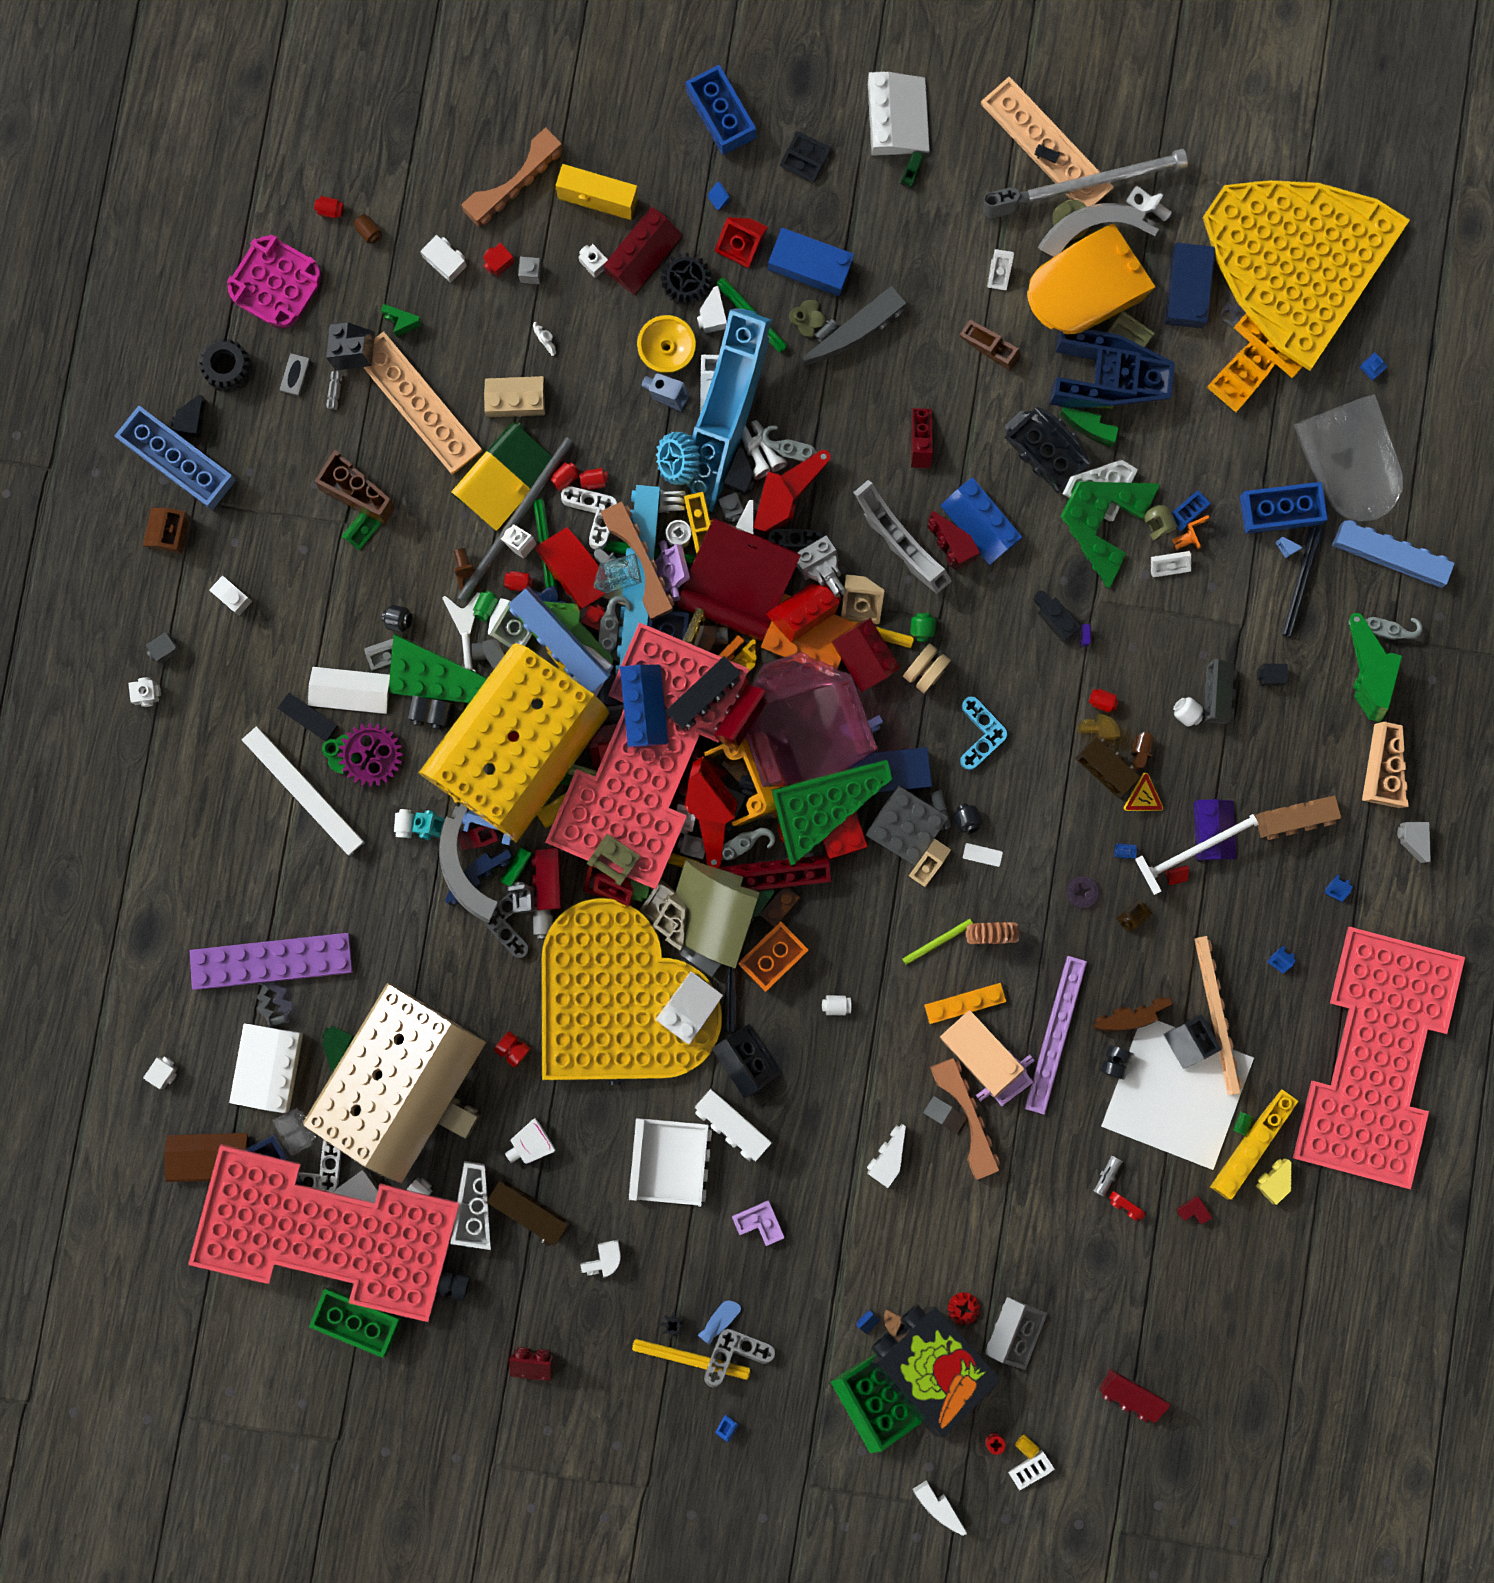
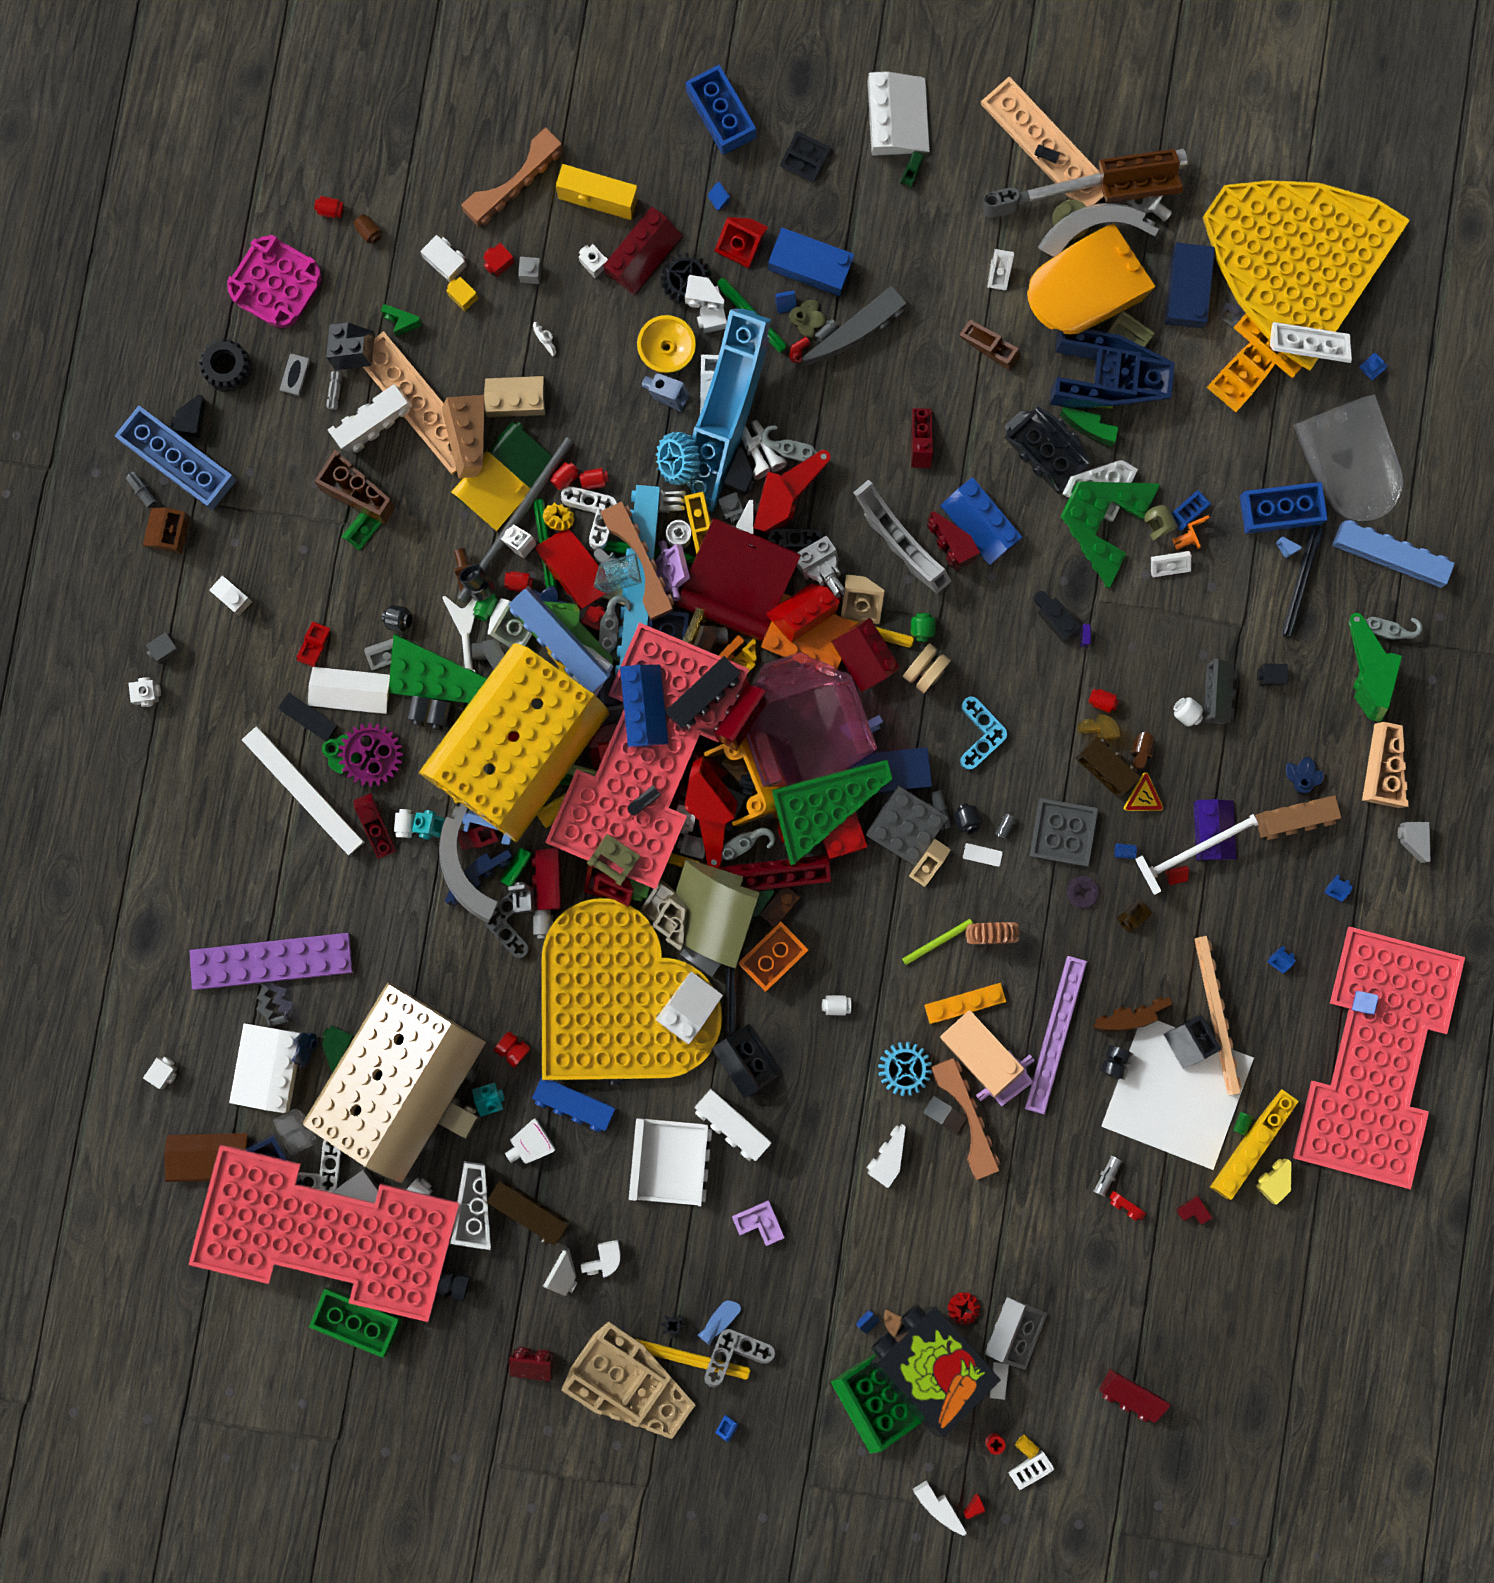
(141, 490): none -> dark grey axle
(305, 1043): none -> dark blue plate
(313, 644): none -> red slope
(371, 419): none -> white wedge
(374, 825): none -> dark red slope
(461, 293): none -> yellow brick
(465, 431): none -> medium nougat wedge
(476, 582): none -> black wheel
(488, 1099): none -> teal brick
(554, 521): none -> yellow gear
(562, 1275): none -> white slope
(574, 1104): none -> blue brick
(627, 1383): none -> tan wedge
(643, 800): none -> black bar
(703, 293): none -> white slope
(785, 301): none -> blue slope
(796, 350): none -> red arm
(916, 1056): none -> medium azure gear
(974, 1507): none -> red slope
(999, 1390): none -> white sticker
(1005, 826): none -> dark grey pin
(1063, 832): none -> dark grey plate
(1140, 176): none -> reddish brown slope
(1305, 772): none -> dark blue plate
(1310, 342): none -> white slope
(1365, 1002): none -> slope

